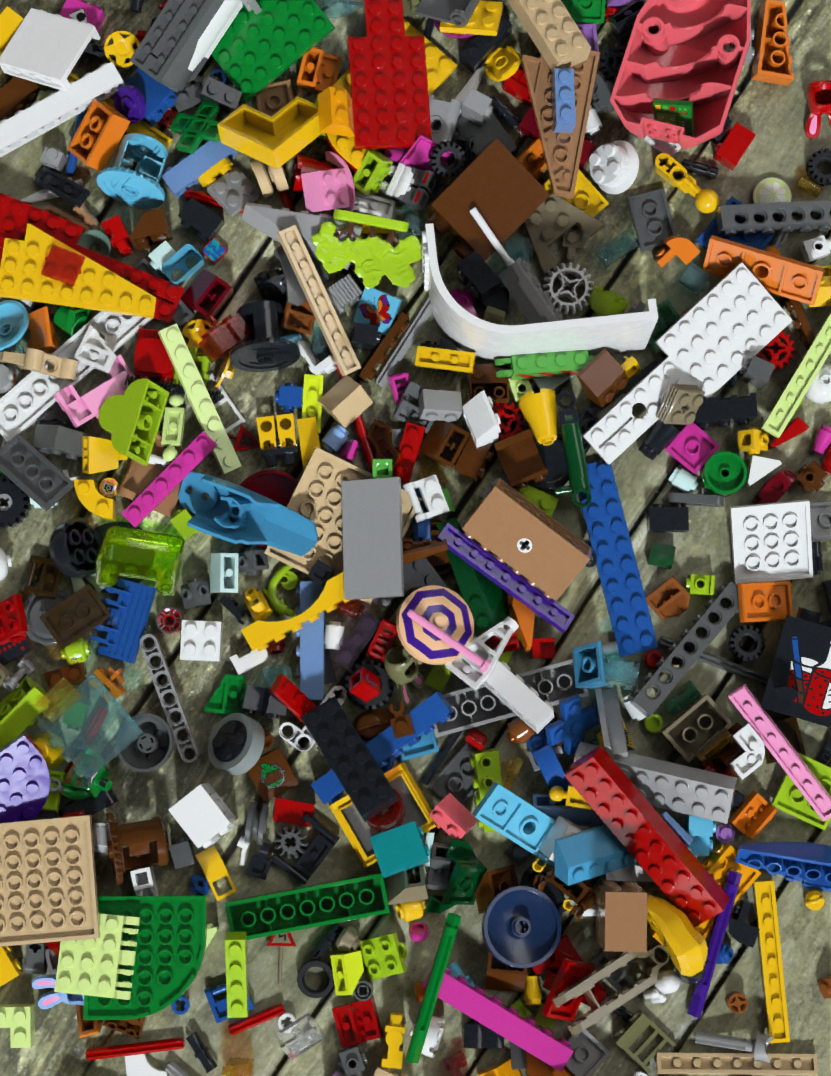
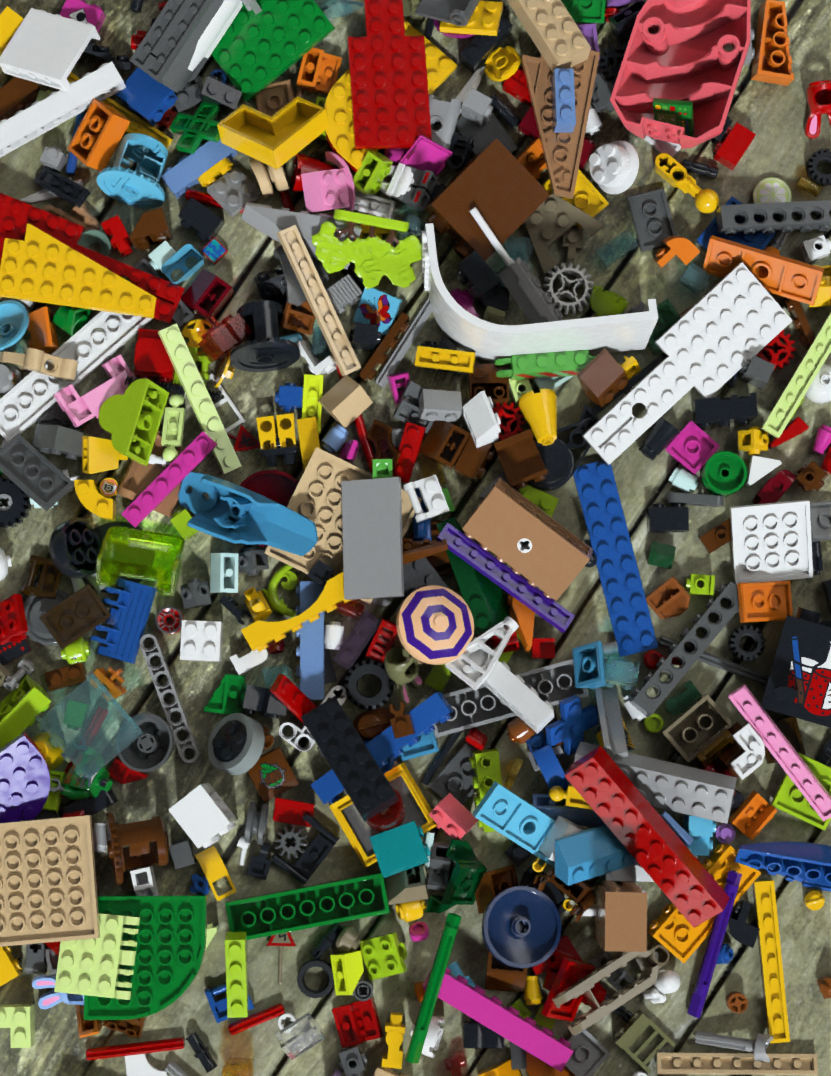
(58, 700): clear yellow panel -> none
(63, 265): clear red piece -> none
(95, 351): white wing -> none
(121, 48): yellow wheel -> none
(123, 774): none -> red tile
(130, 103): dark purple tile -> none
(186, 1005): blue bush -> none
(336, 112): light orange slope -> none
(364, 684): red brick -> none
(449, 640): bright pink bar -> none
(455, 167): black tyre -> none
(573, 451): dark green piece -> none
(679, 938): yellow piece -> none
(680, 404): dark tan brick -> none
(717, 536): none -> reddish brown plate

